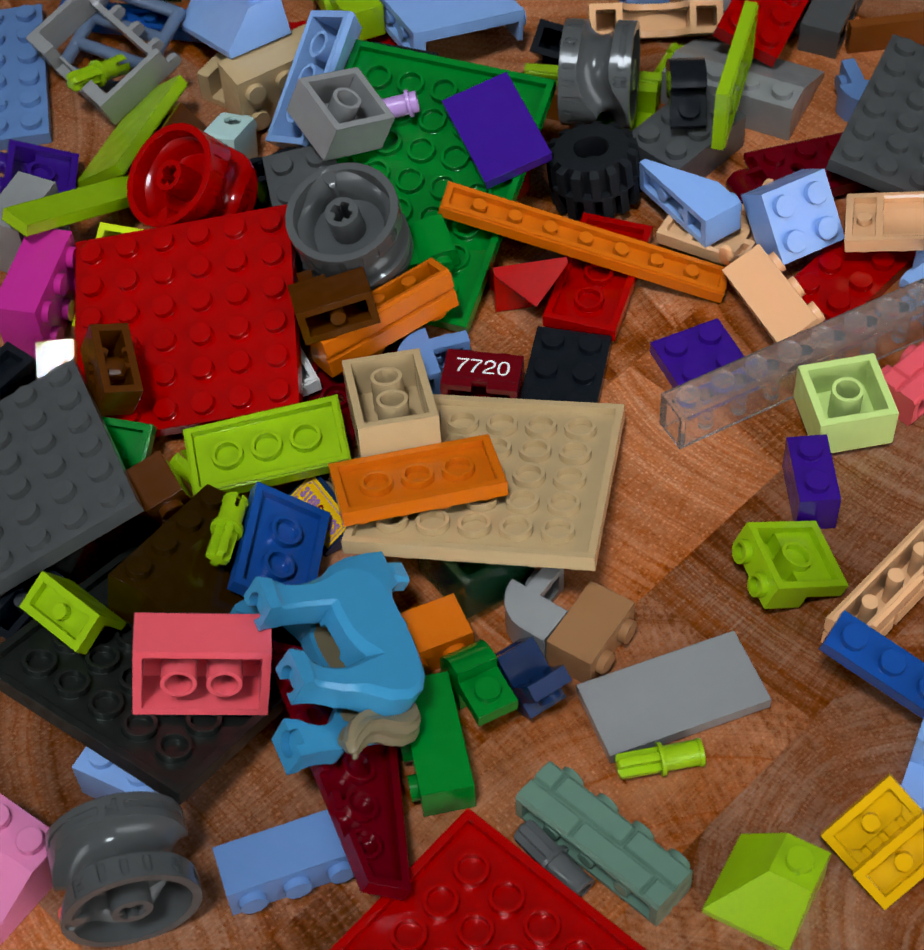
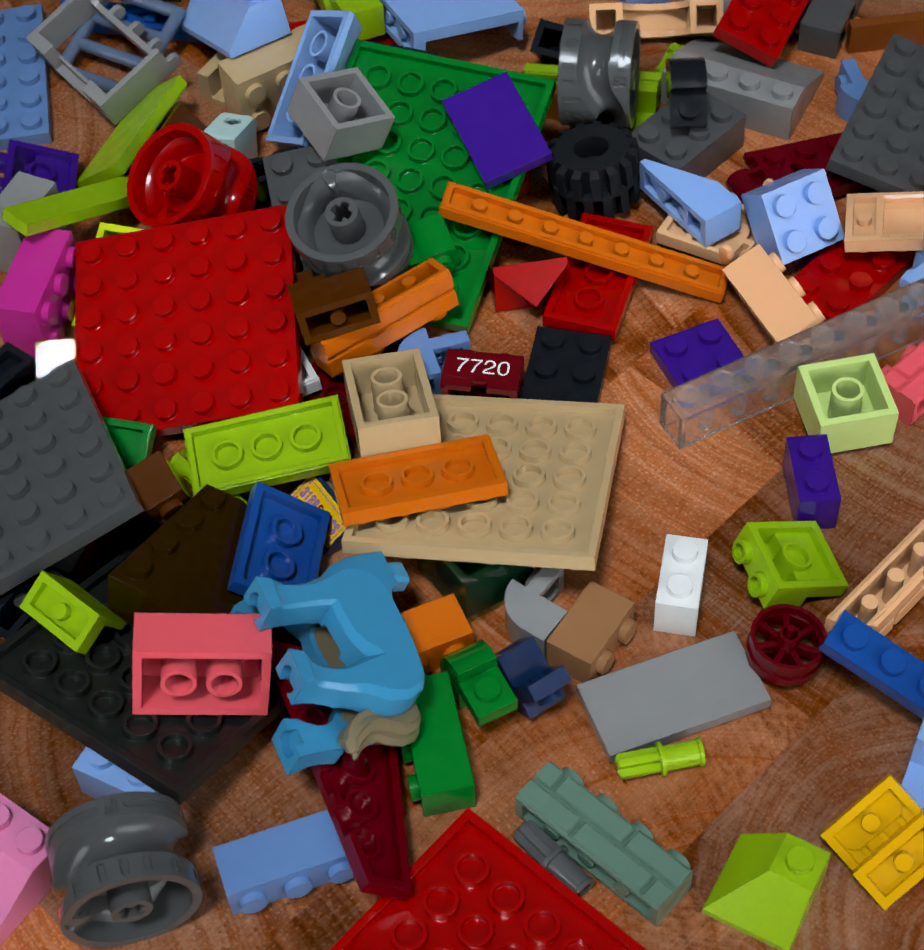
(98, 72): lime axle -> none
(112, 368): reddish brown brick -> none
(226, 529): lime axle -> none
(403, 104): lavender pin -> none
(680, 585): none -> white brick
(734, 75): lime tile -> none
(796, 626): none -> dark red wheel

